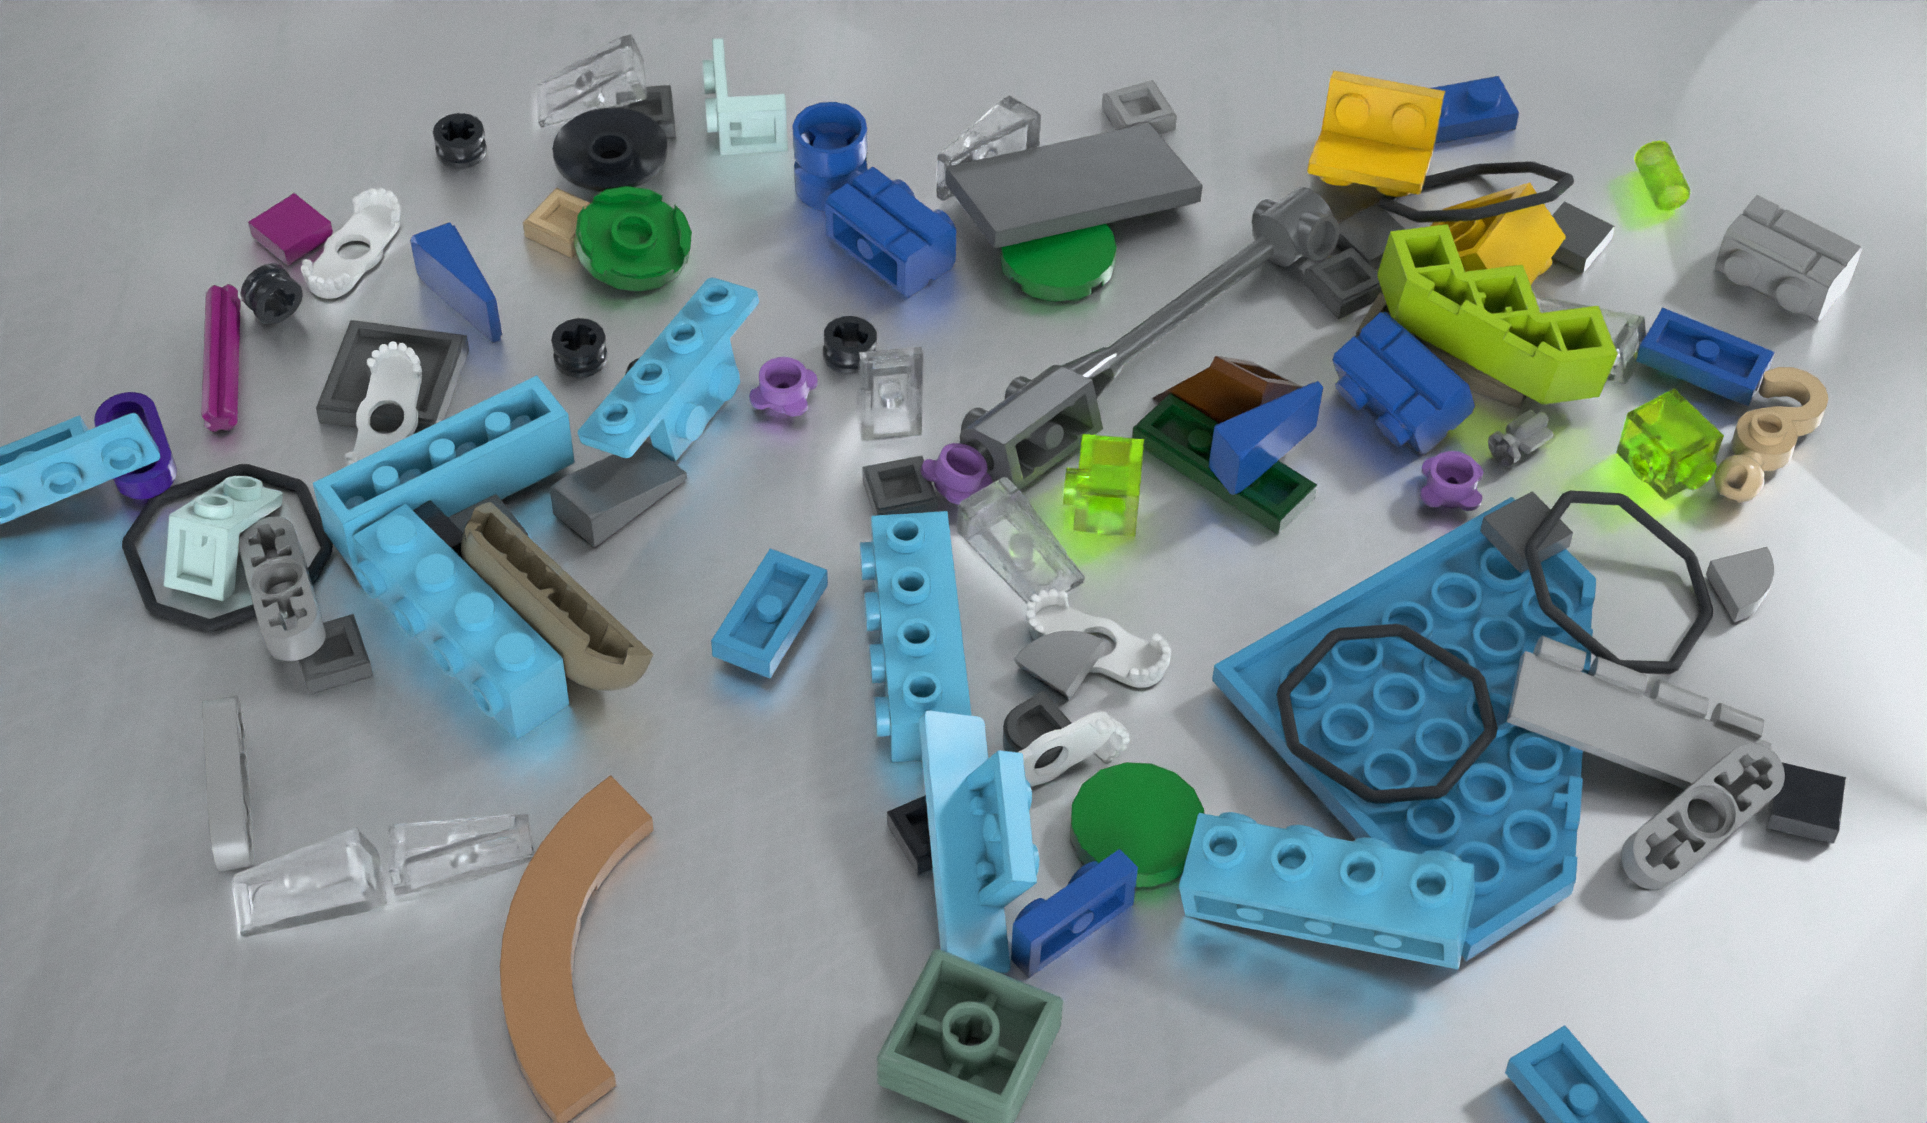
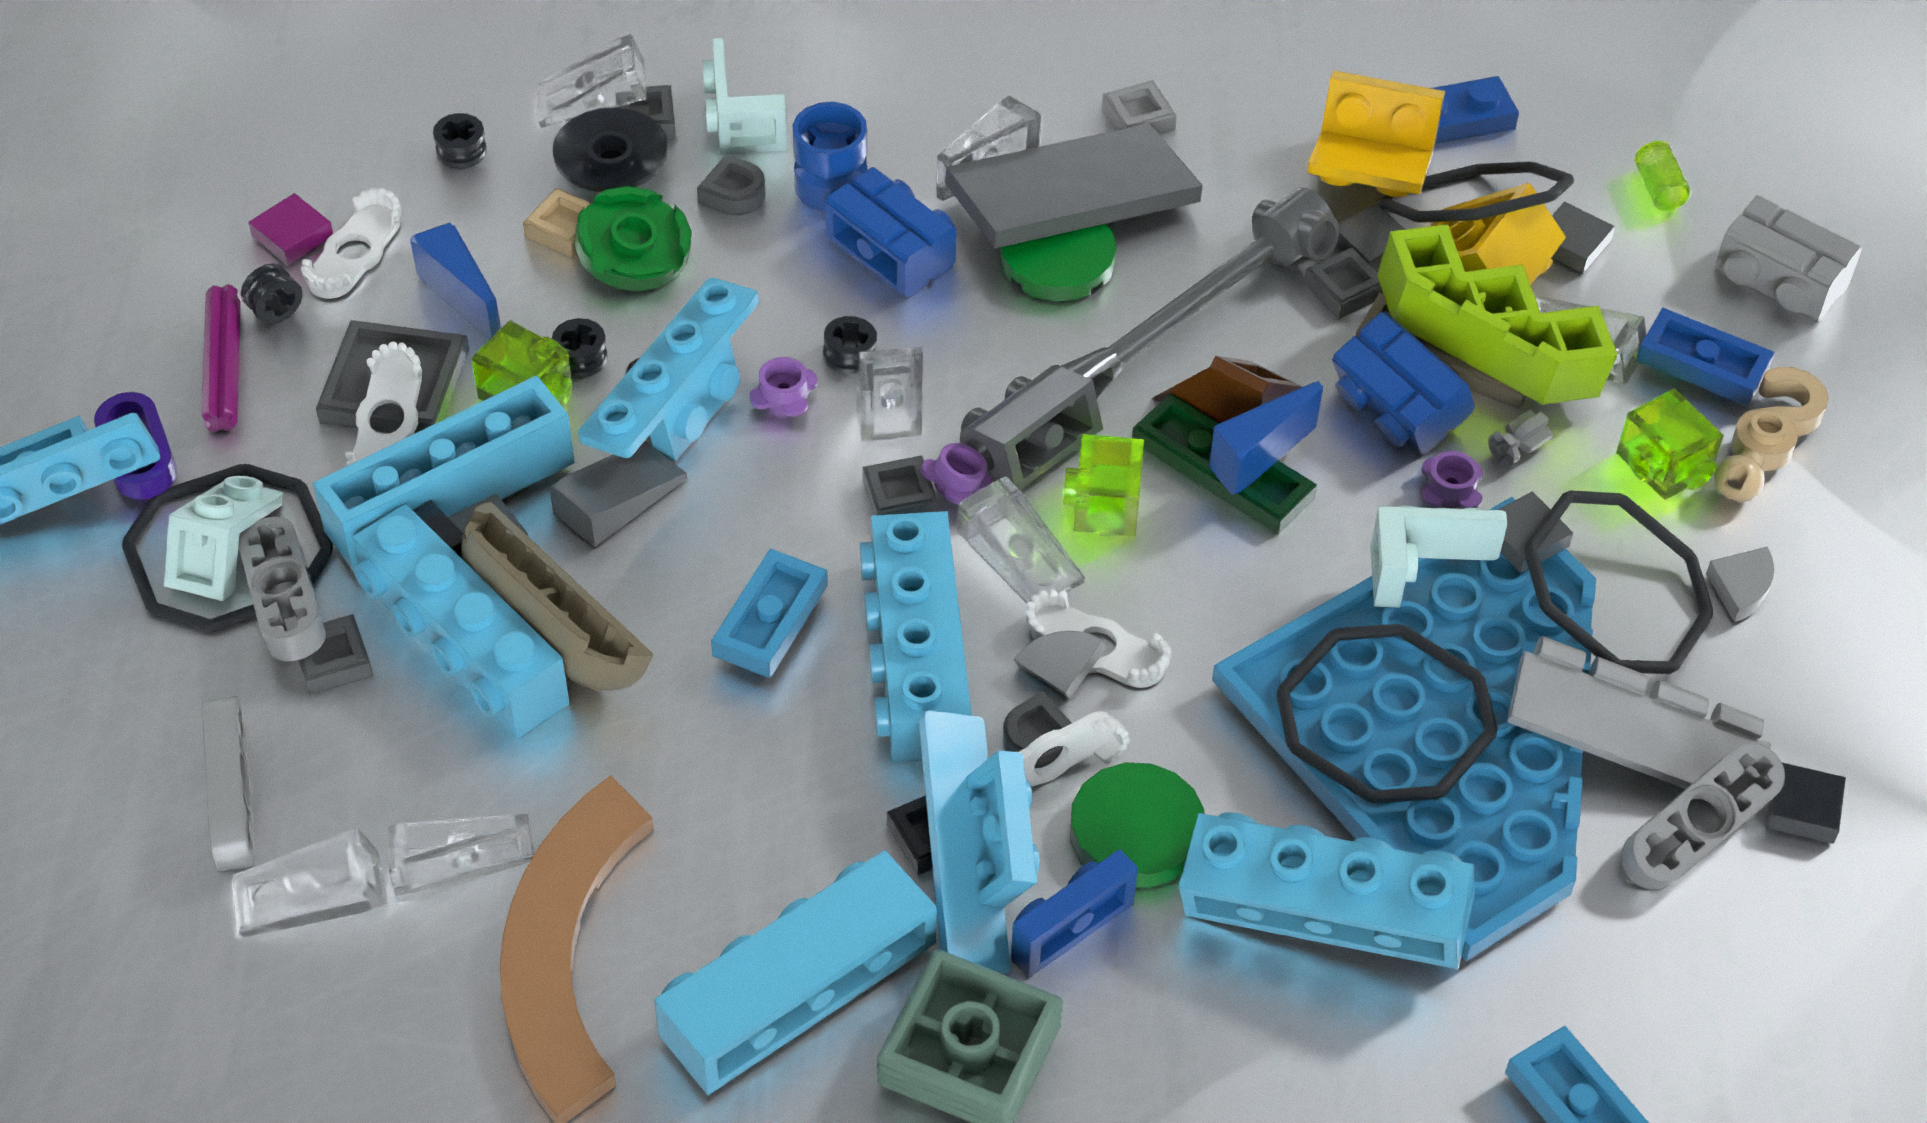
(518, 355): none -> clear neon green brick
(733, 187): none -> dark grey tile
(795, 970): none -> medium azure brick
(1438, 533): none -> light aqua bracket

